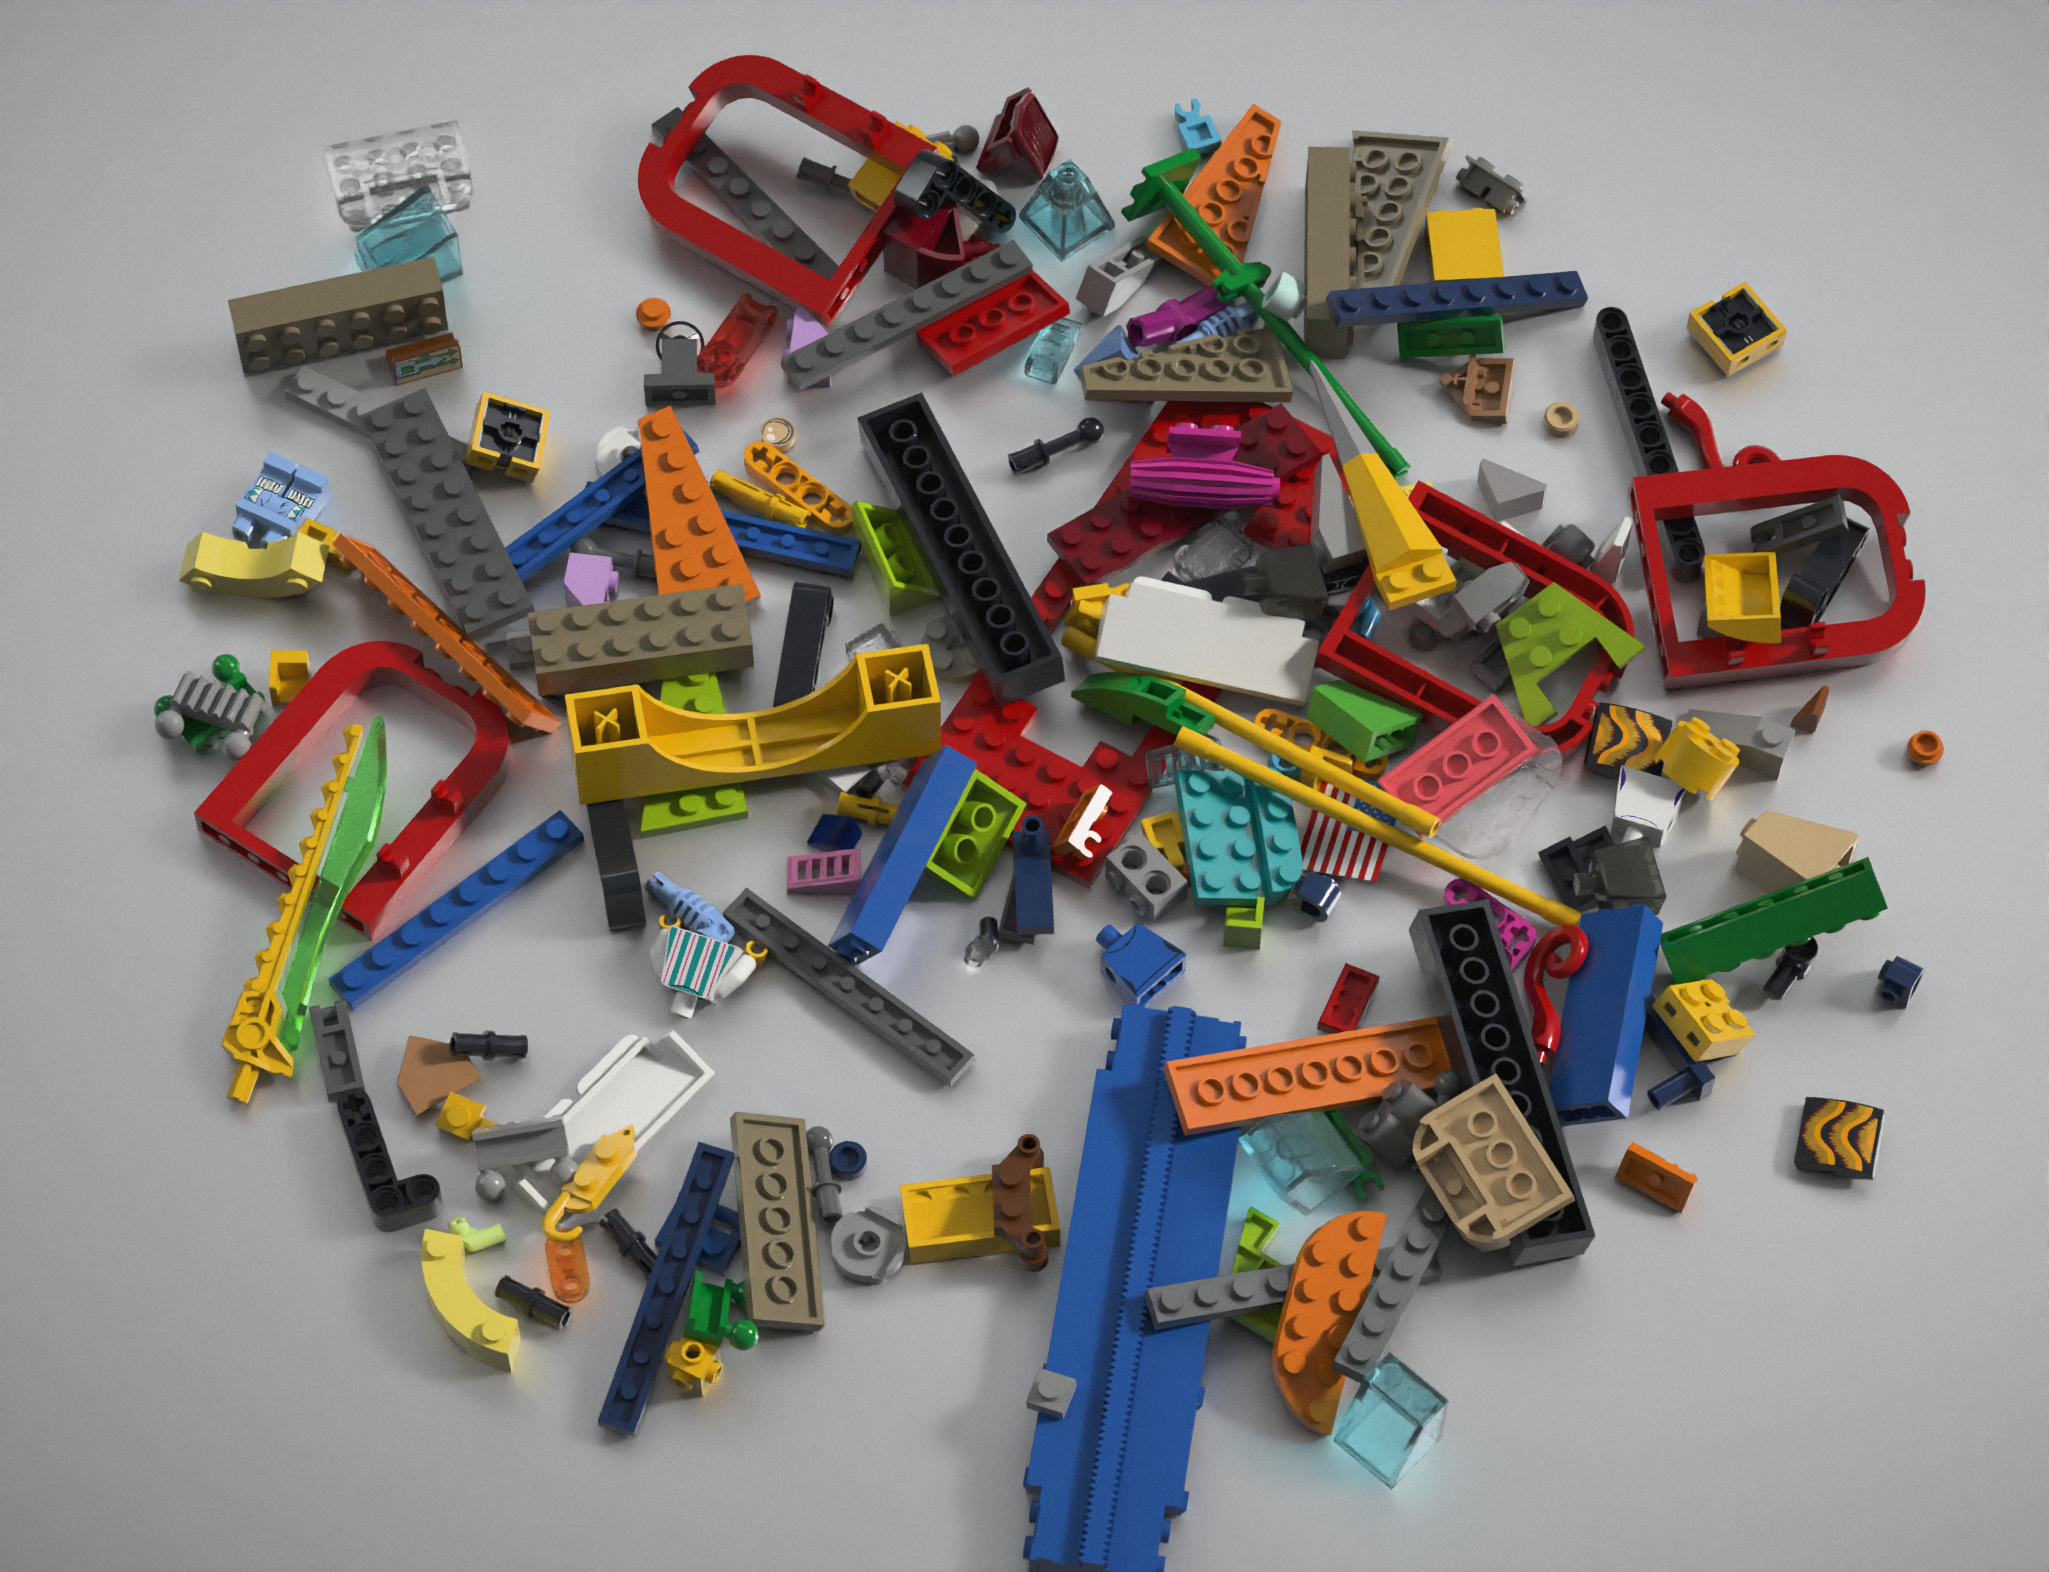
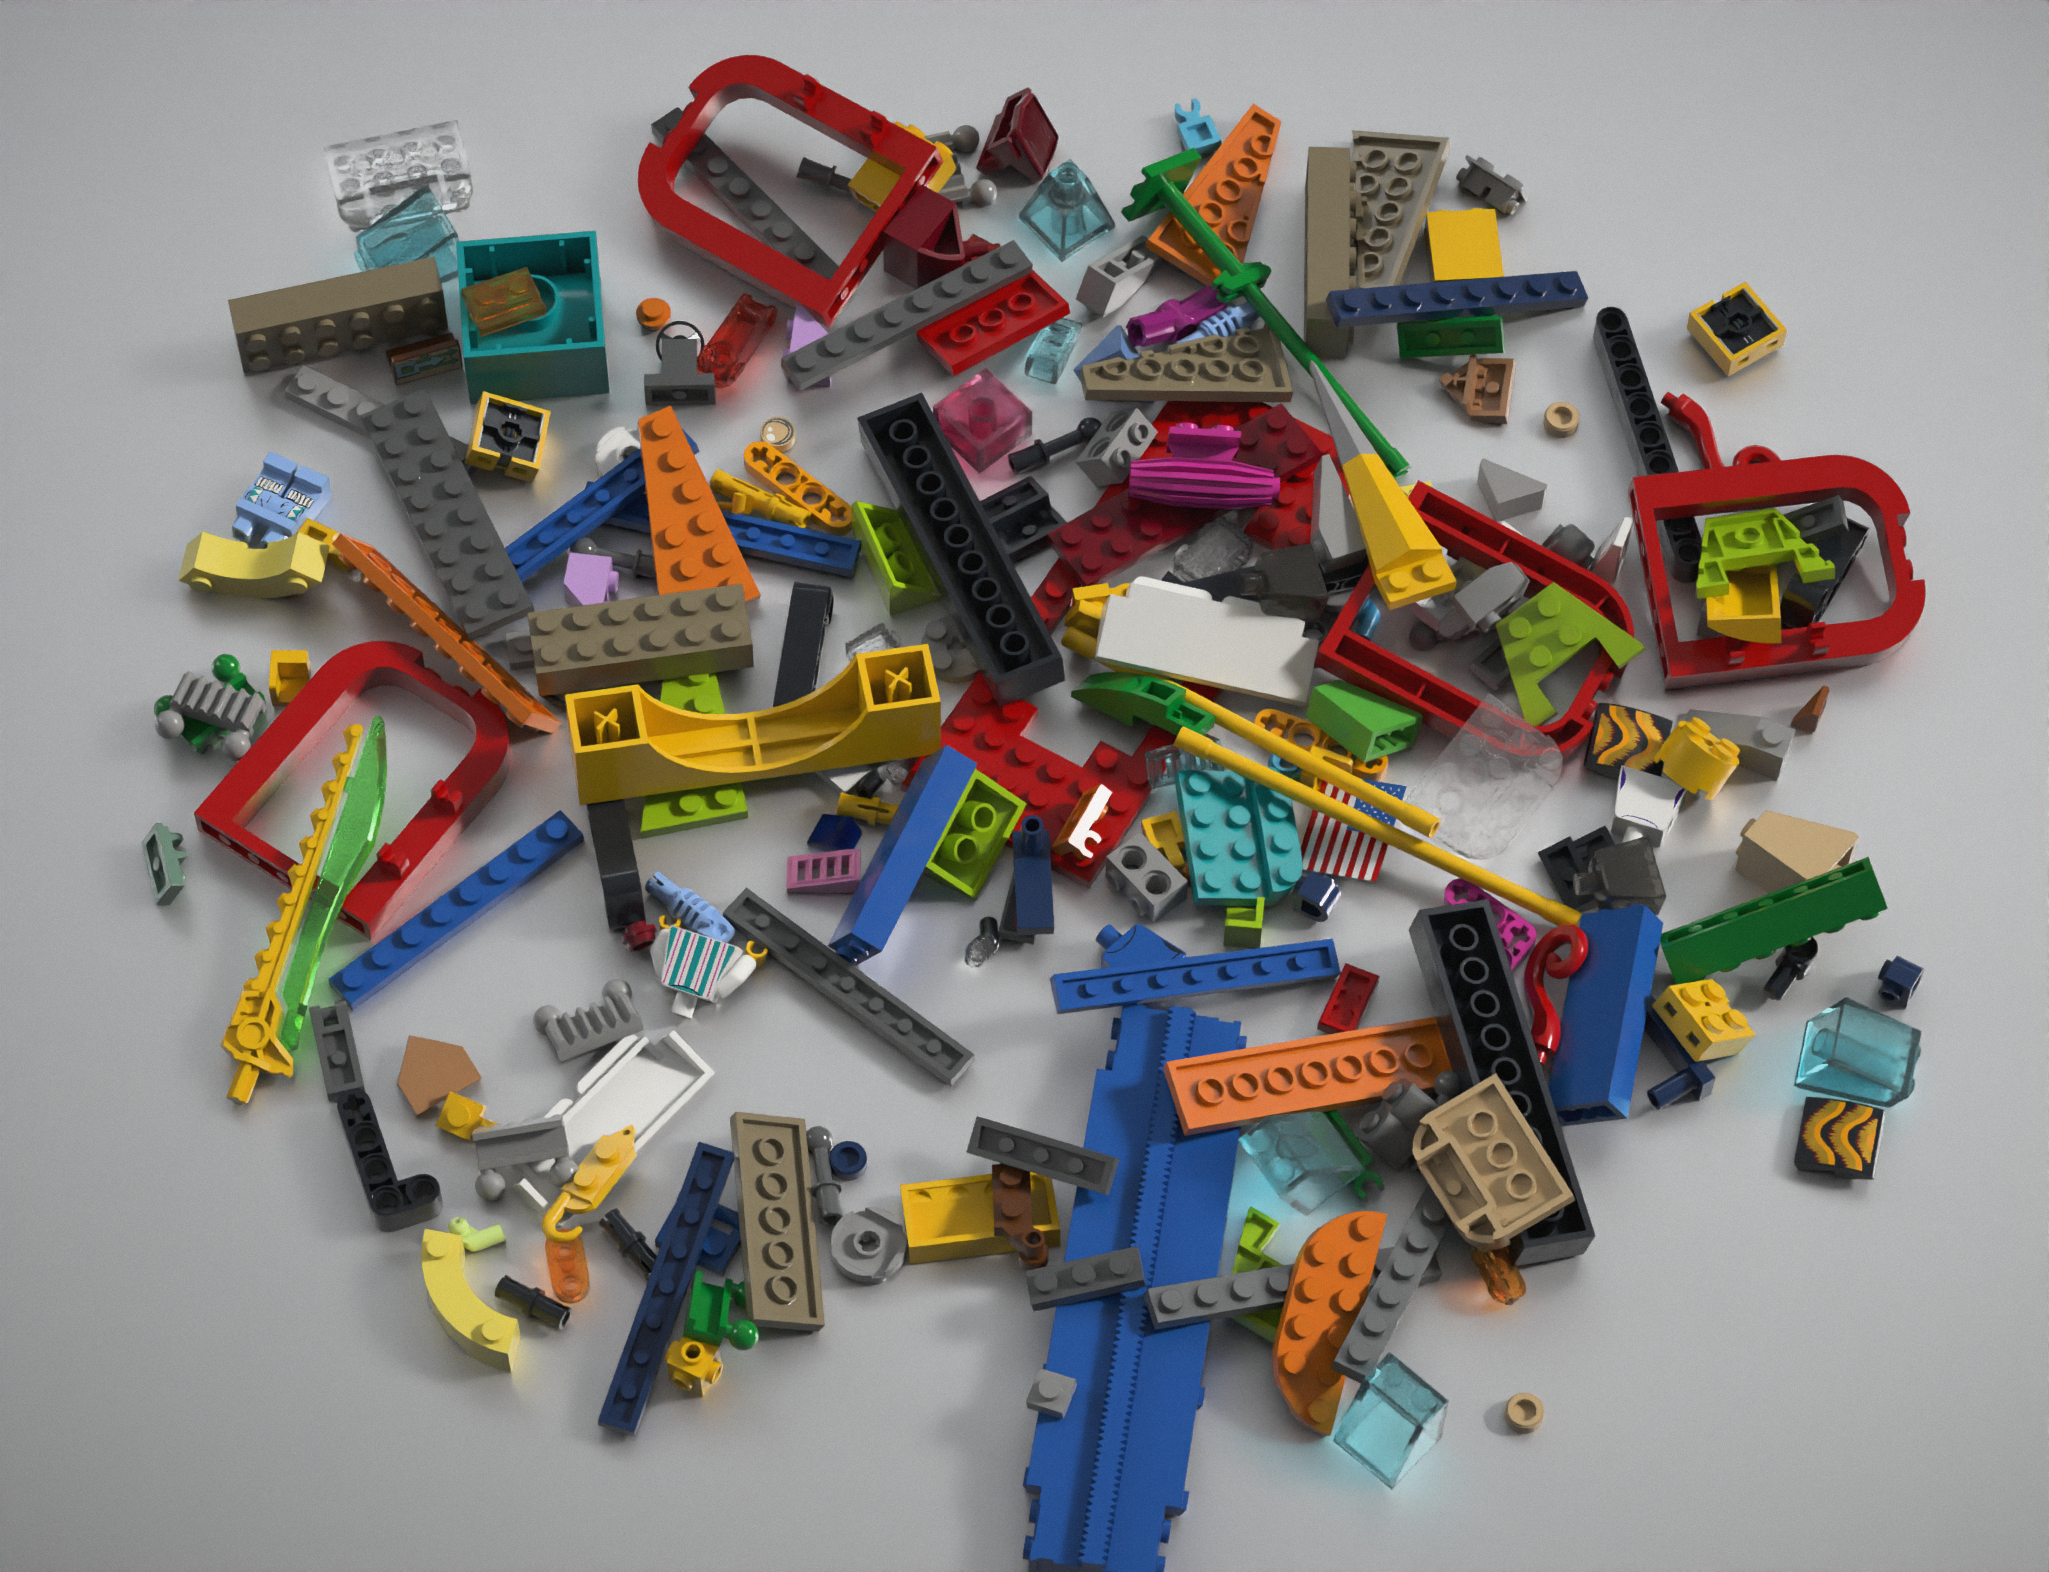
(164, 863): none -> sand green plate
(488, 1045): black pin -> none
(503, 301): none -> clear orange plate
(549, 354): none -> teal piece
(593, 1028): none -> light grey gear
(639, 936): none -> dark red plate
(741, 503): none -> yellow hand
(936, 177): black beam -> none
(983, 420): none -> clear pink brick
(1022, 517): none -> black slope
(1043, 1155): none -> dark grey plate
(1085, 1278): none -> dark grey plate
(1115, 444): none -> light grey brick
(1194, 976): none -> blue plate
(1285, 297): light aqua plate -> none
(1461, 762): coral tile -> none
(1499, 1274): none -> clear orange plate
(1524, 1413): none -> tan tile
(1656, 1177): orange plate -> none
(1751, 541): none -> lime wing
(1858, 1055): none -> clear light blue slope
(1925, 748): orange plate -> none

